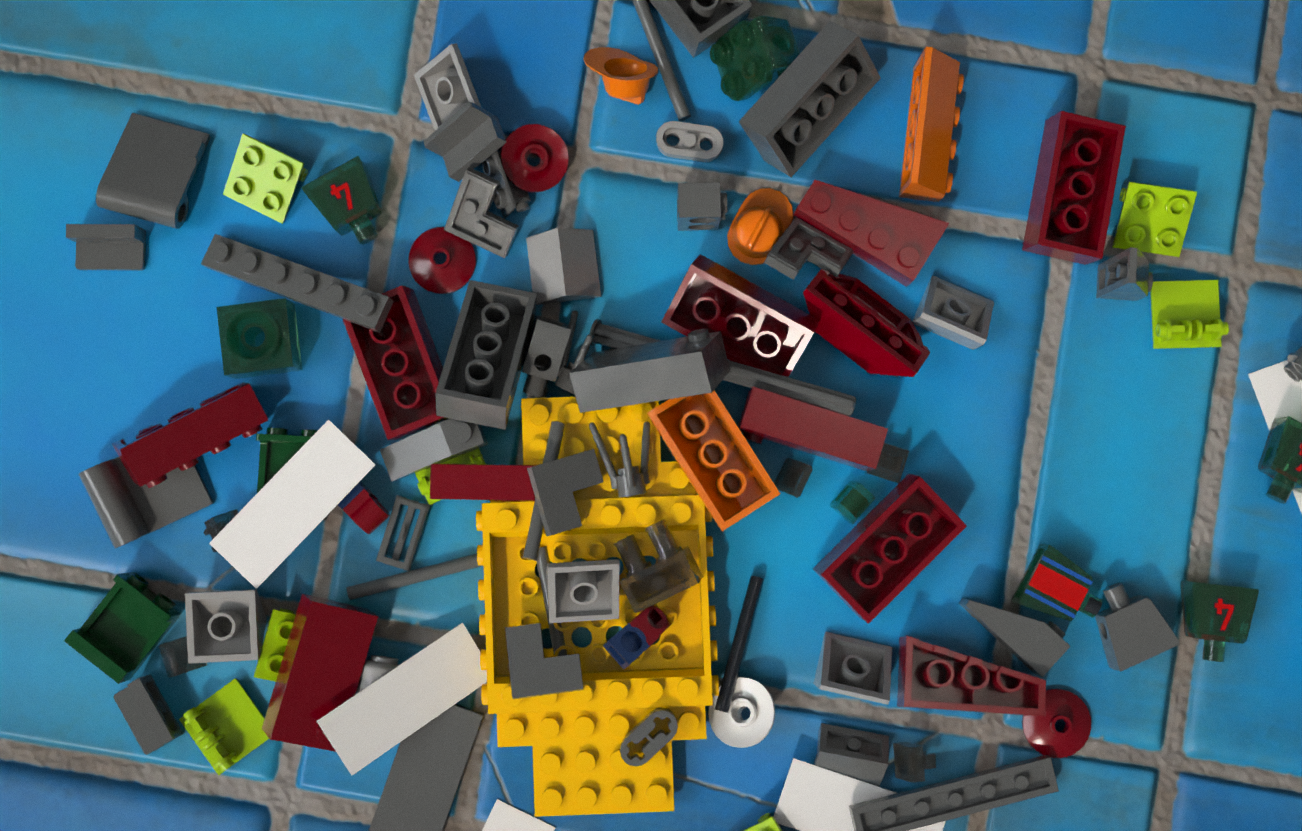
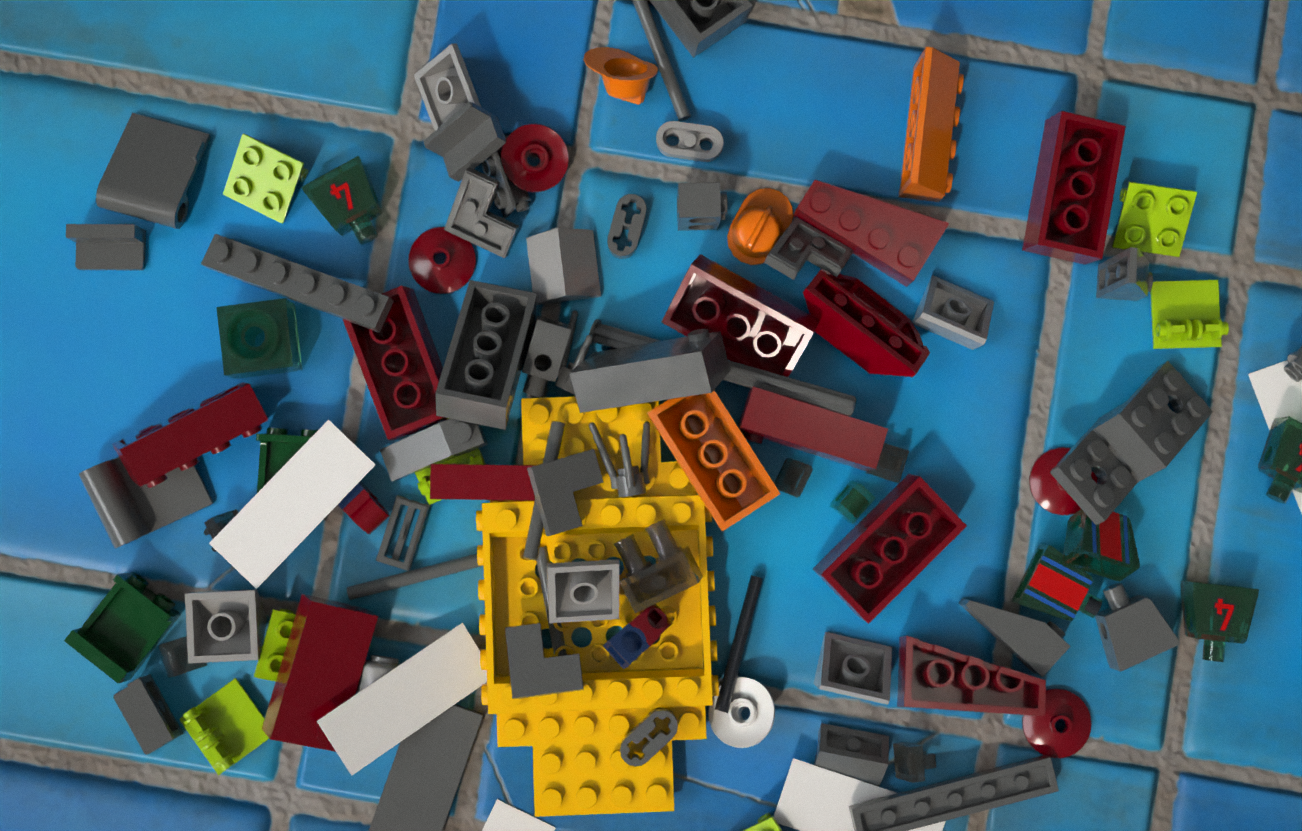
(618, 224): none -> dark grey beam
(749, 55): clear green piece -> none
(810, 98): dark grey brick -> none
(1045, 487): none -> dark red dish
(1101, 548): none -> clear green torso
(1131, 442): none -> dark grey bracket

